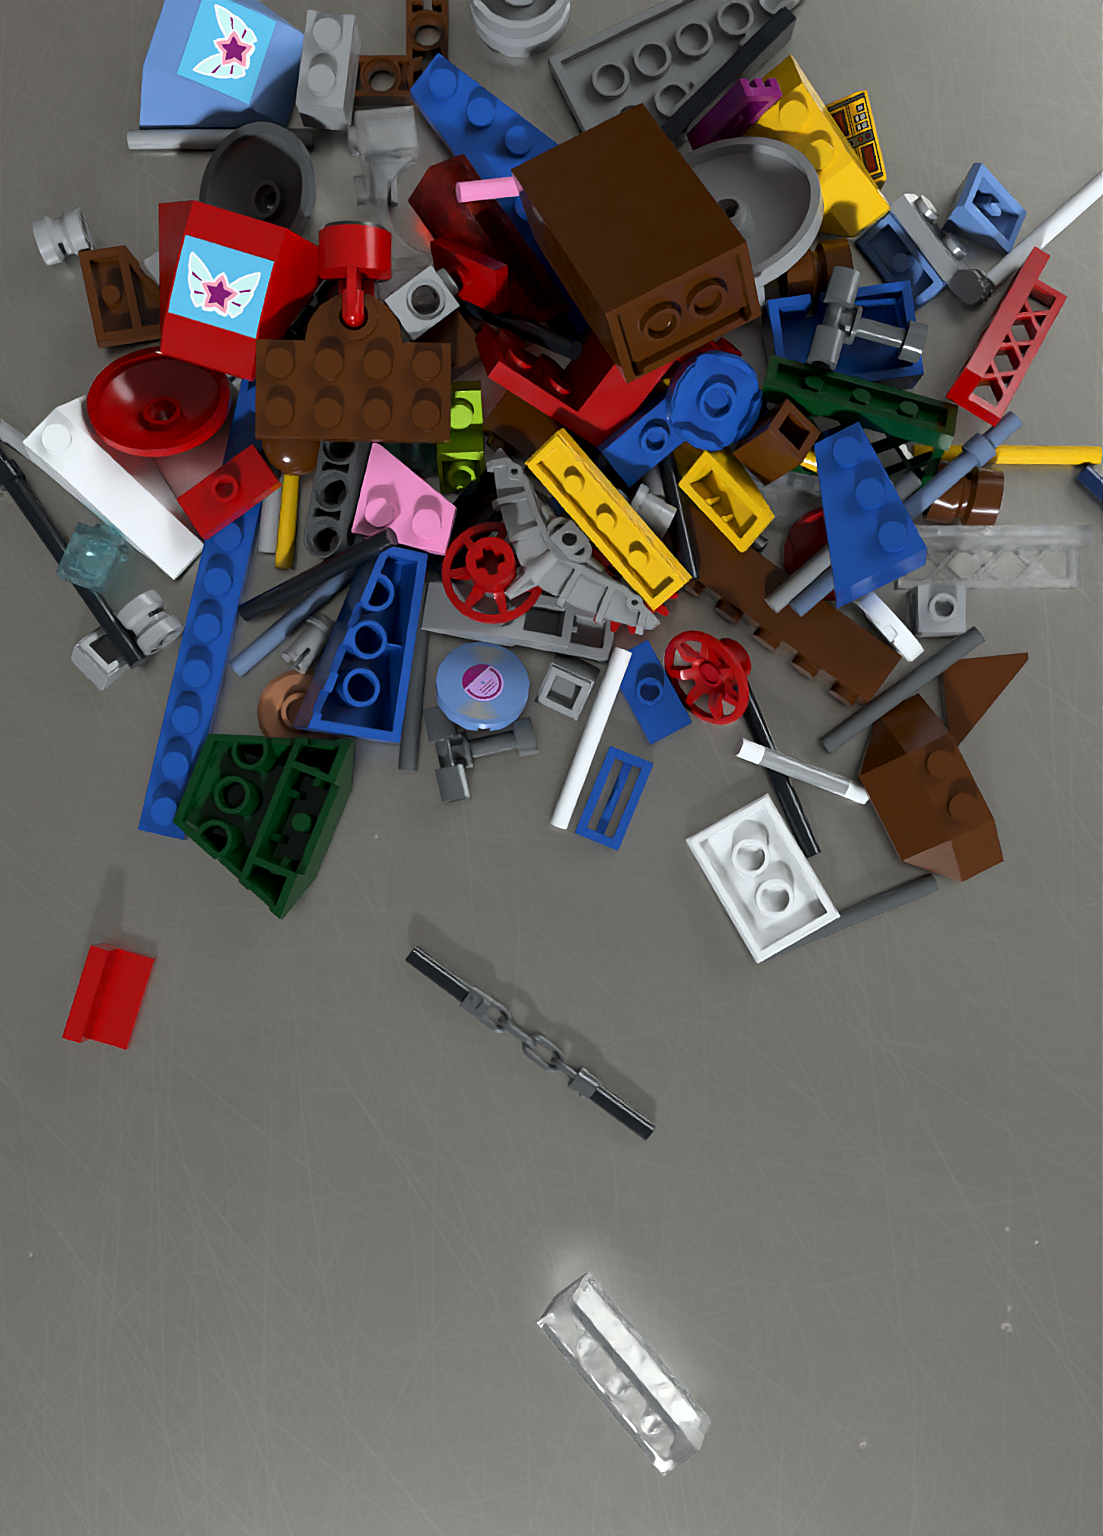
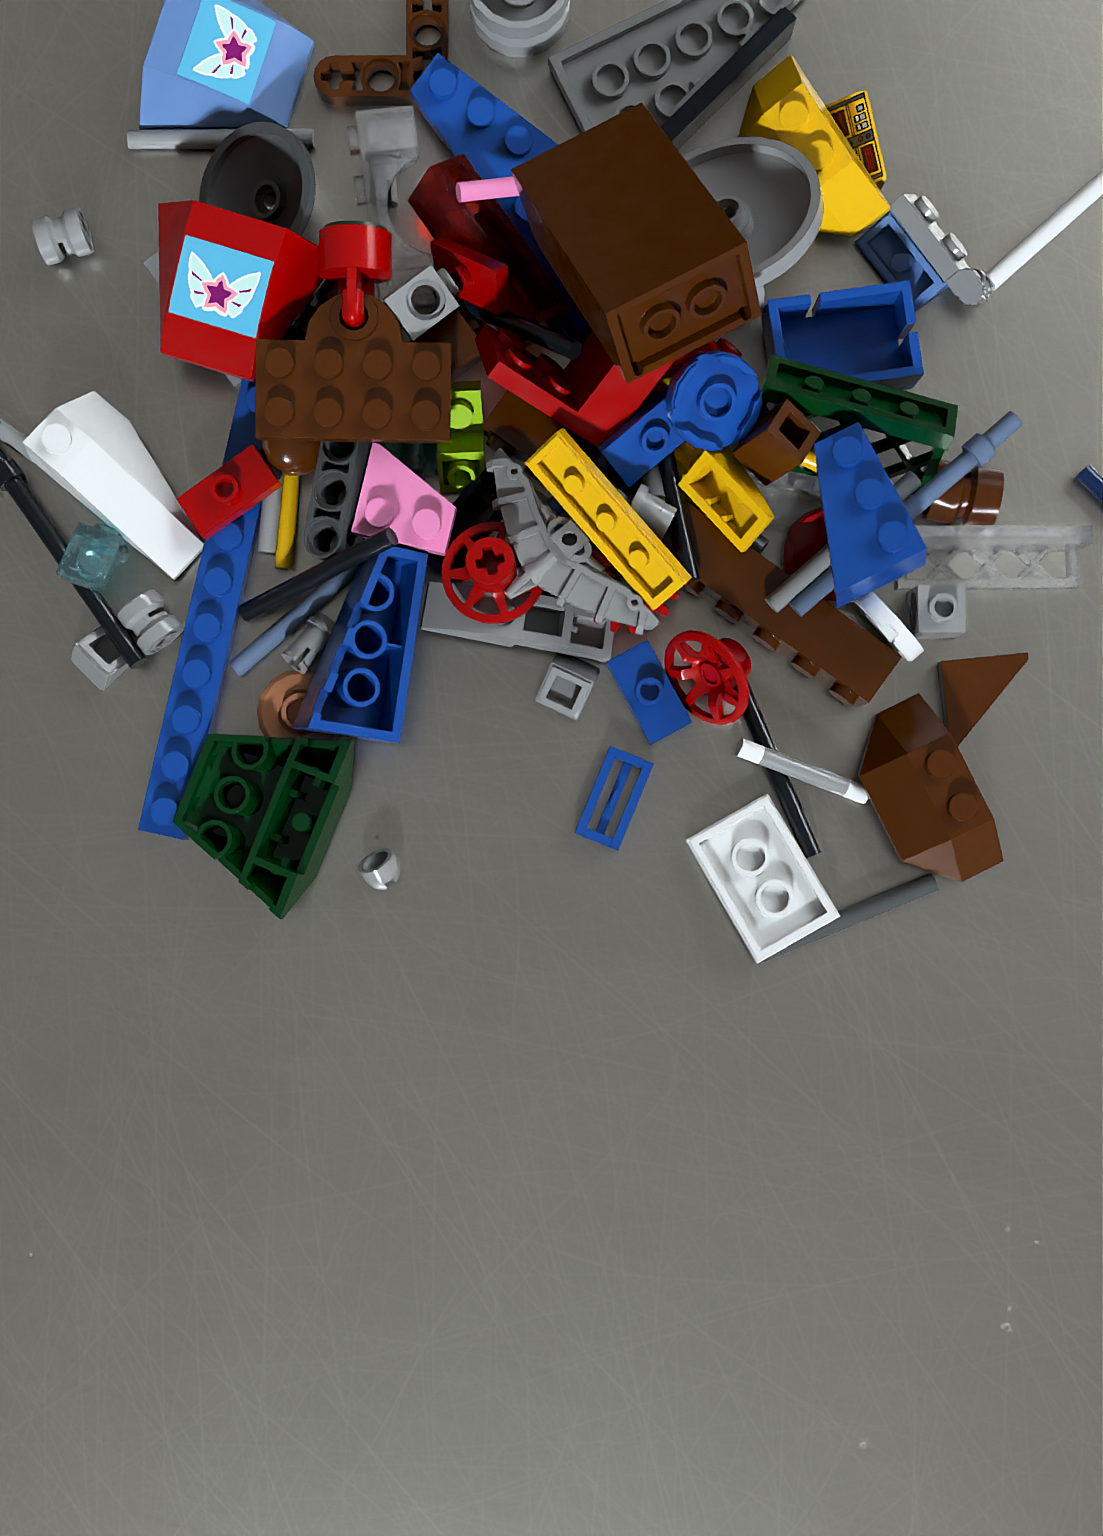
(109, 996): red panel -> none
(120, 297): reddish brown wing -> none
(157, 404): red dish -> none
(328, 70): light grey brick -> none
(380, 868): none -> light grey hinge
(413, 710): dark grey bar -> none
(457, 752): dark grey bar -> none
(478, 1003): piece -> none
(482, 686): medium blue tile -> none
(590, 737): white bar -> none
(625, 1373): clear brick -> none
(735, 111): magenta tile -> none
(814, 268): reddish brown wheel -> none
(844, 322): dark grey bar -> none
(902, 689): dark grey bar -> none
(985, 212): medium blue slope -> none
(998, 340): red fence -> none
(1029, 454): yellow bar -> none

